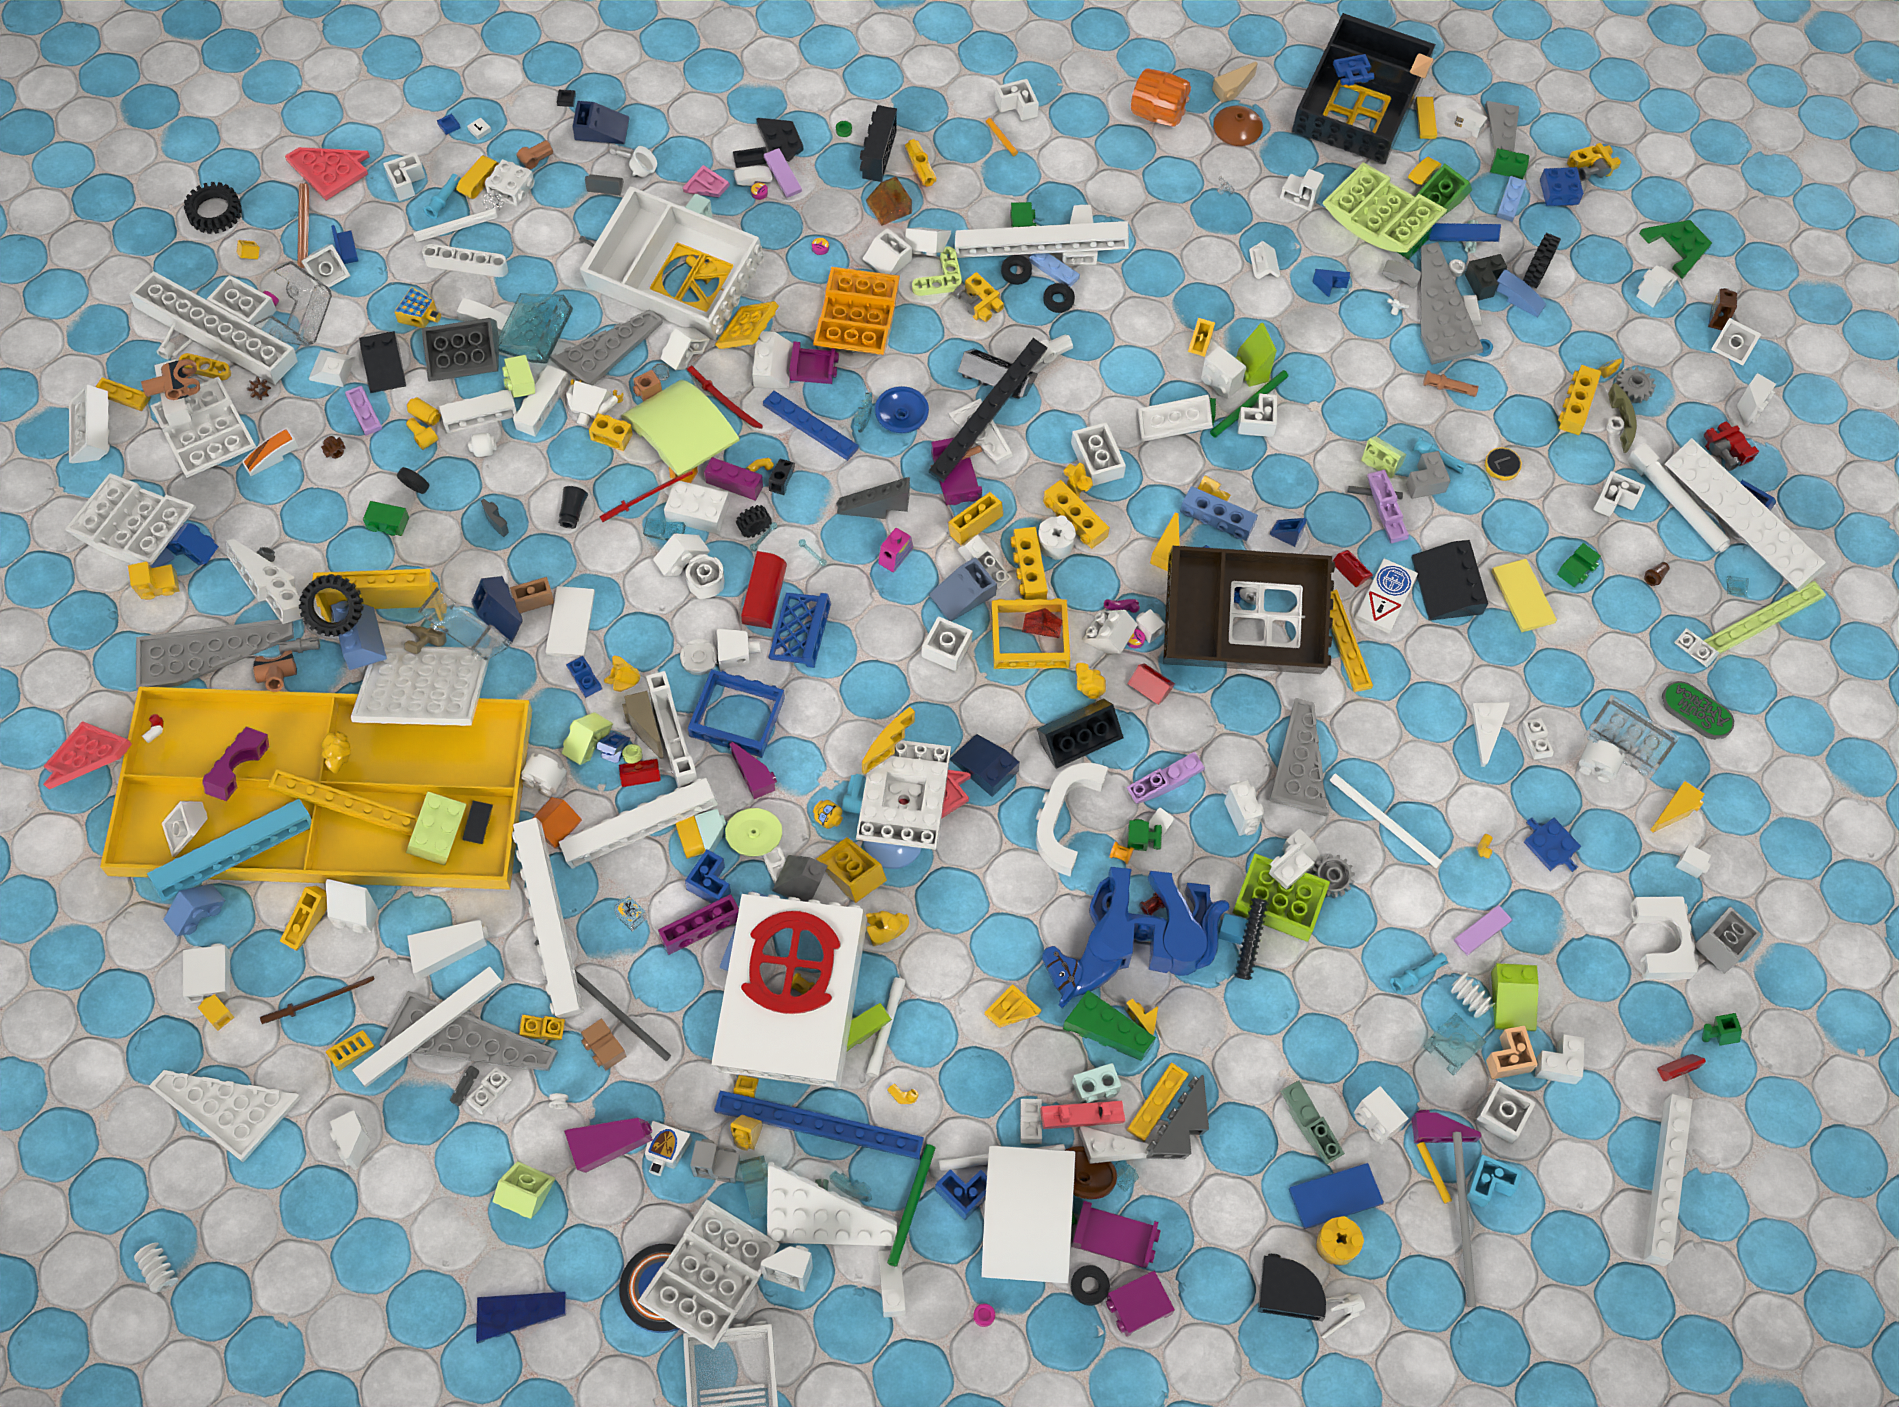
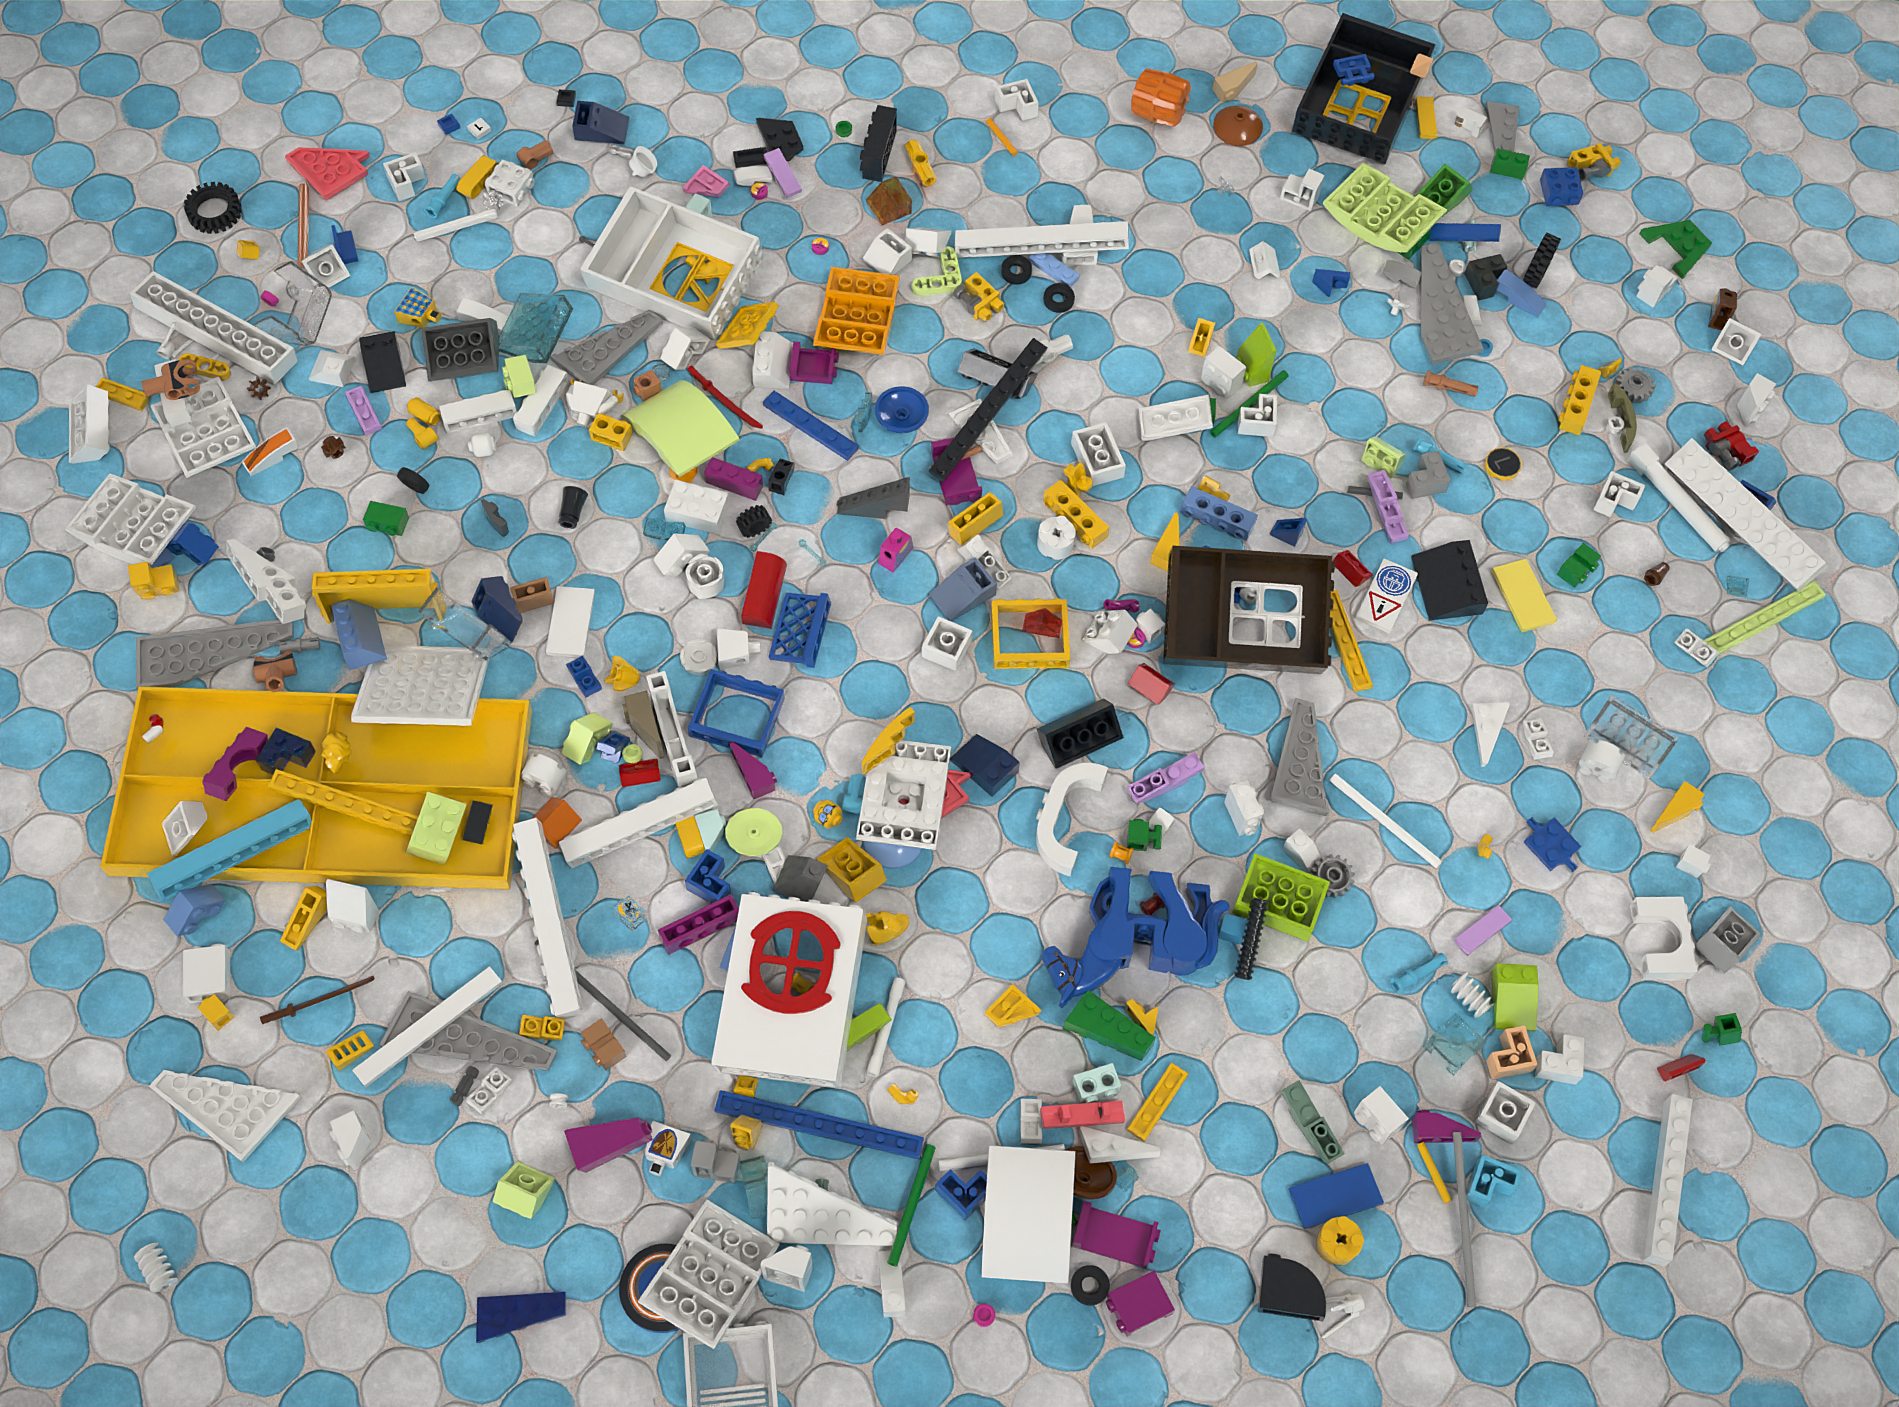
(83, 752): coral wing -> none
(242, 300): white brick -> none
(284, 748): none -> clear blue brick
(321, 625): black tyre -> none
(426, 636): dark tan piece -> none
(444, 946): white slope -> none
(465, 260): white beam -> none
(604, 184): dark grey panel -> none
(625, 506): red sword -> none
(856, 1190): clear light blue slope -> none
(1022, 214): green brick -> none
(1028, 539): yellow brick -> none
(1090, 681): yellow head -> none
(1186, 1120): dark grey slope -> none
(1290, 866): white bracket -> none
(1424, 170): yellow slope -> none
(1511, 198): light blue plate -> none
(1698, 710): tile -> none

